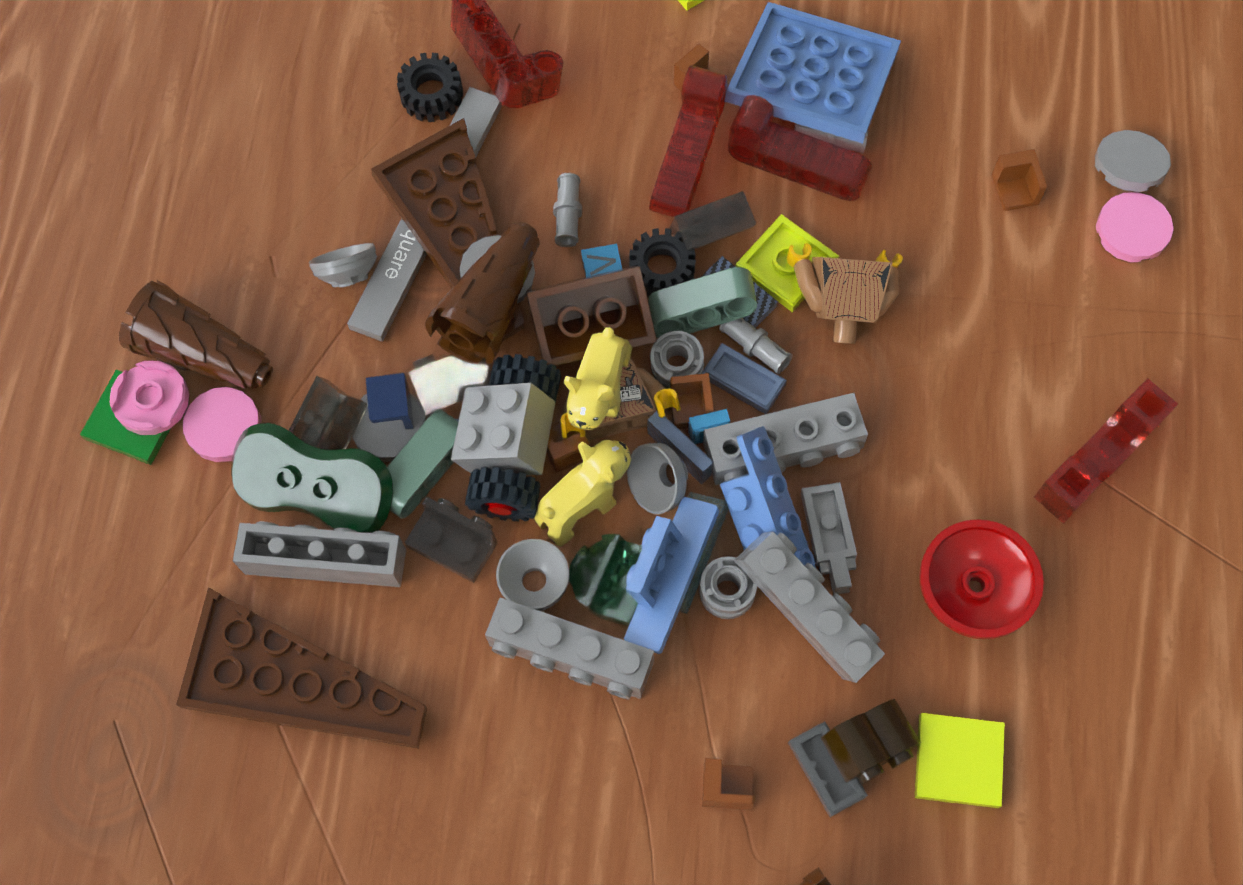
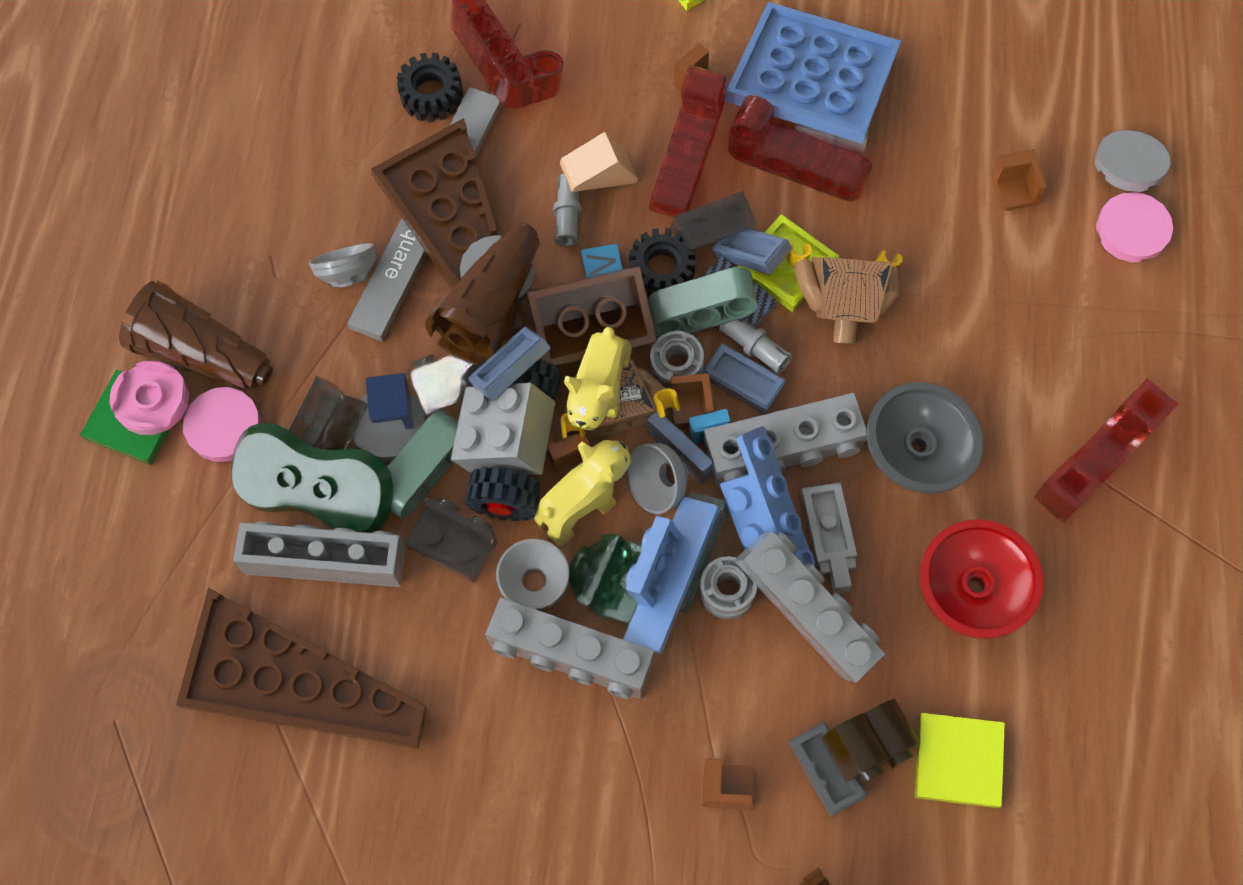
(508, 363): none -> sand blue tile
(598, 165): none -> light nougat slope
(753, 250): none -> sand blue tile
(934, 421): none -> dark grey dish

